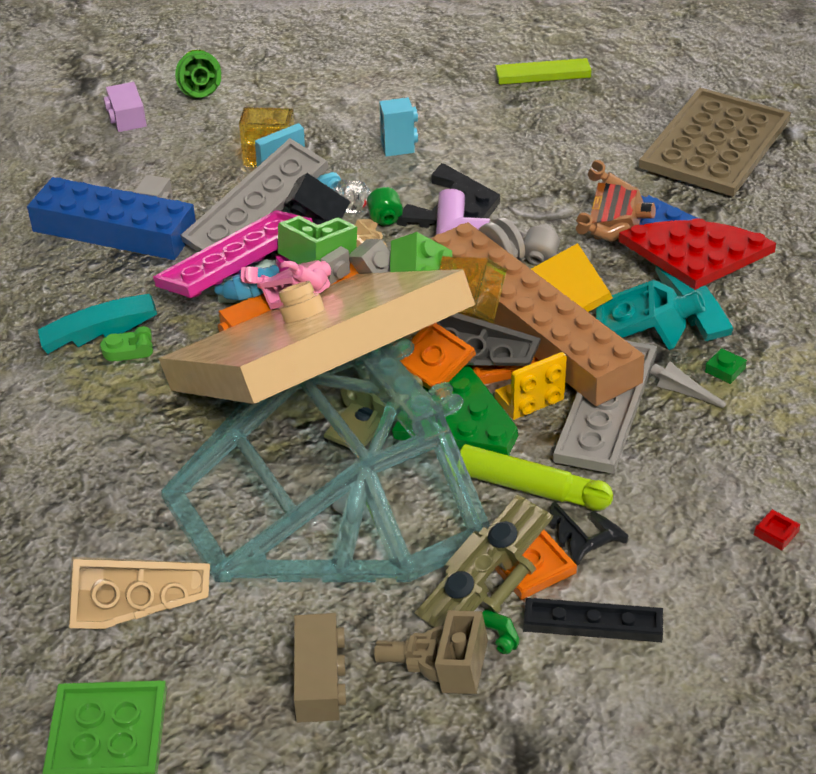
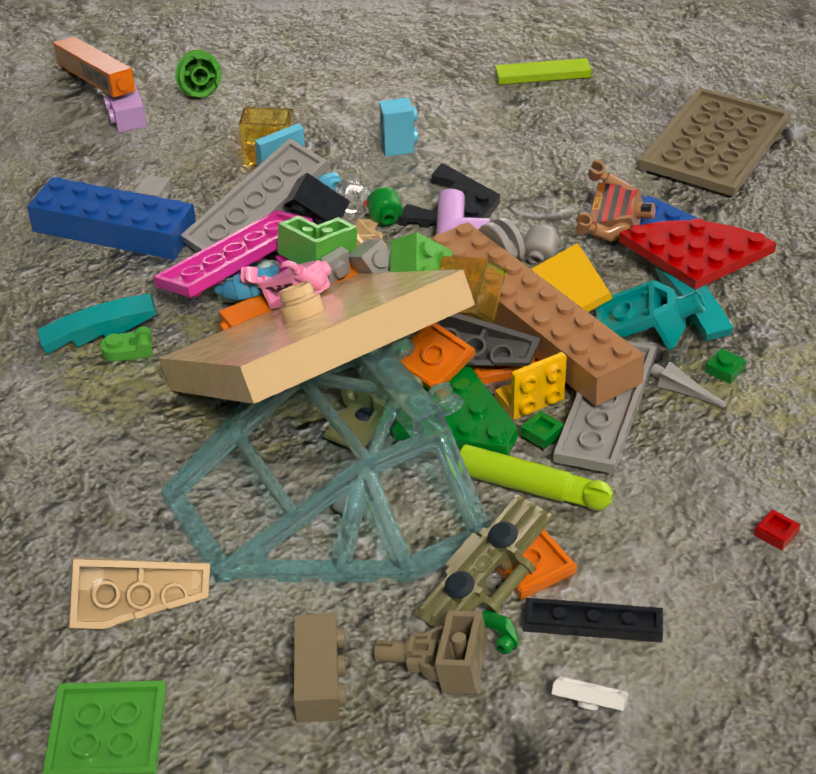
(94, 66): none -> orange brick
(542, 429): none -> green plate
(580, 542): black piece -> none
(589, 694): none -> white plate

